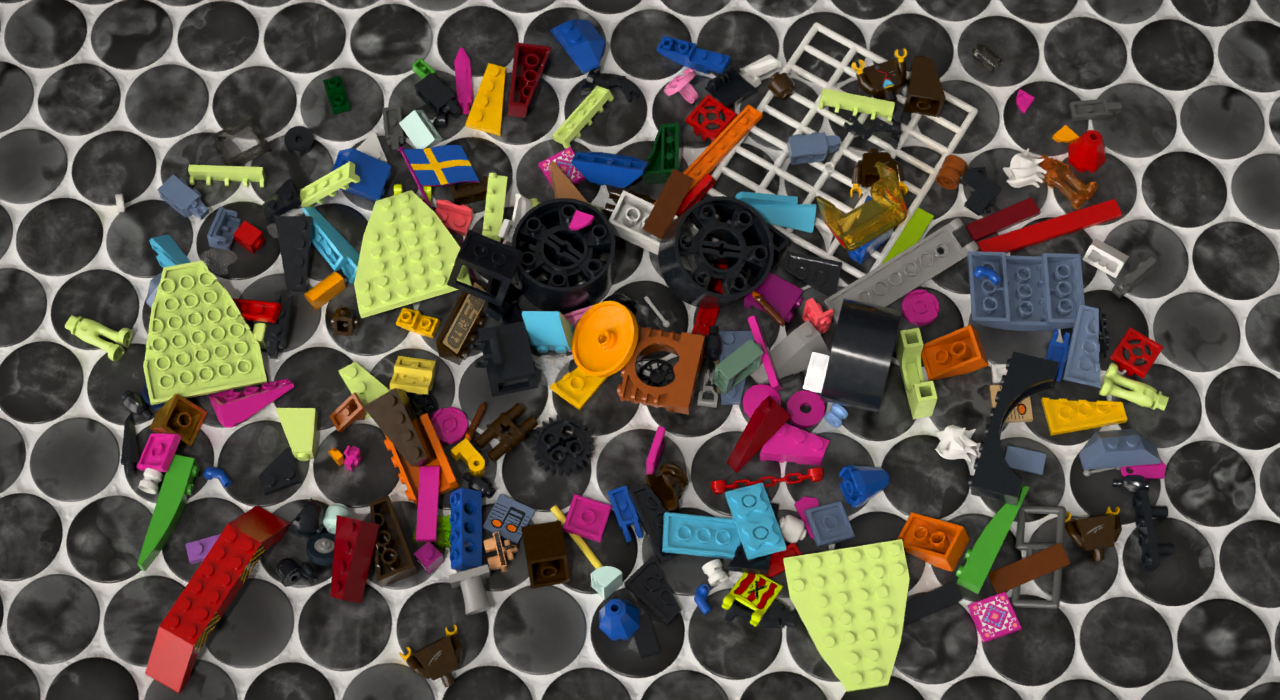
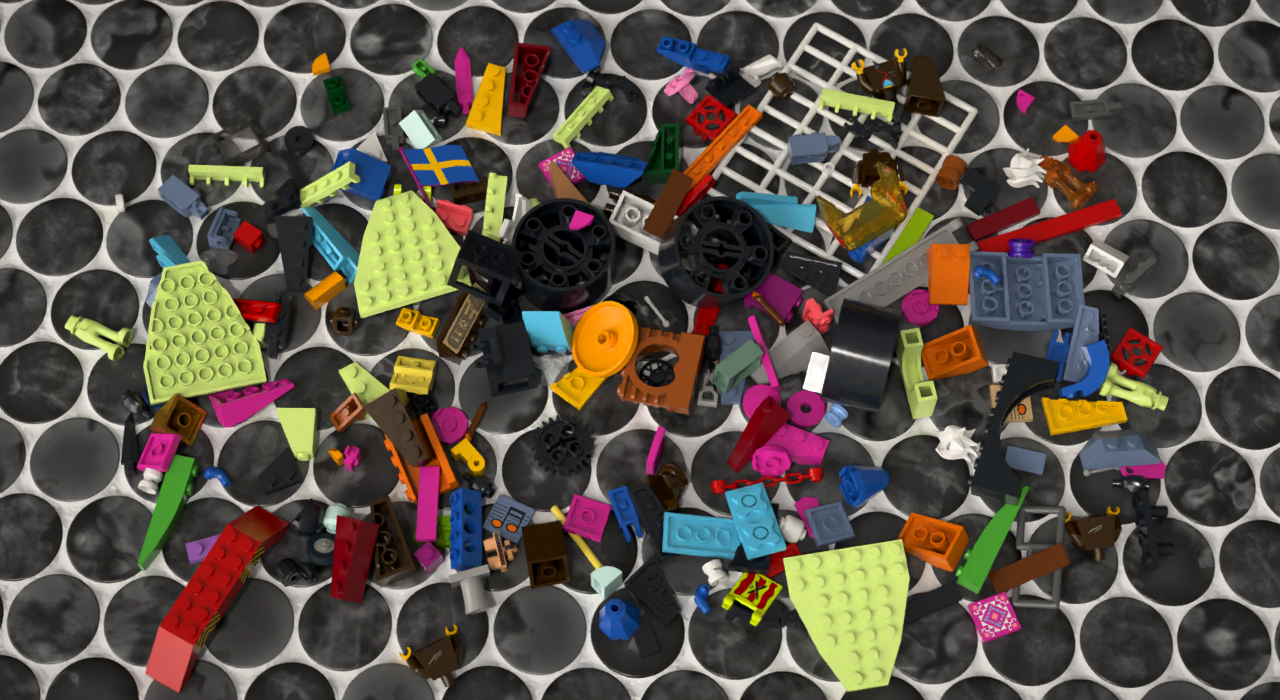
(321, 65): none -> light orange tile
(505, 423): dark brown pin -> none
(771, 460): none -> dark pink tile
(948, 273): none -> orange slope
(1021, 248): none -> dark purple wheel
(1098, 366): none -> blue arch

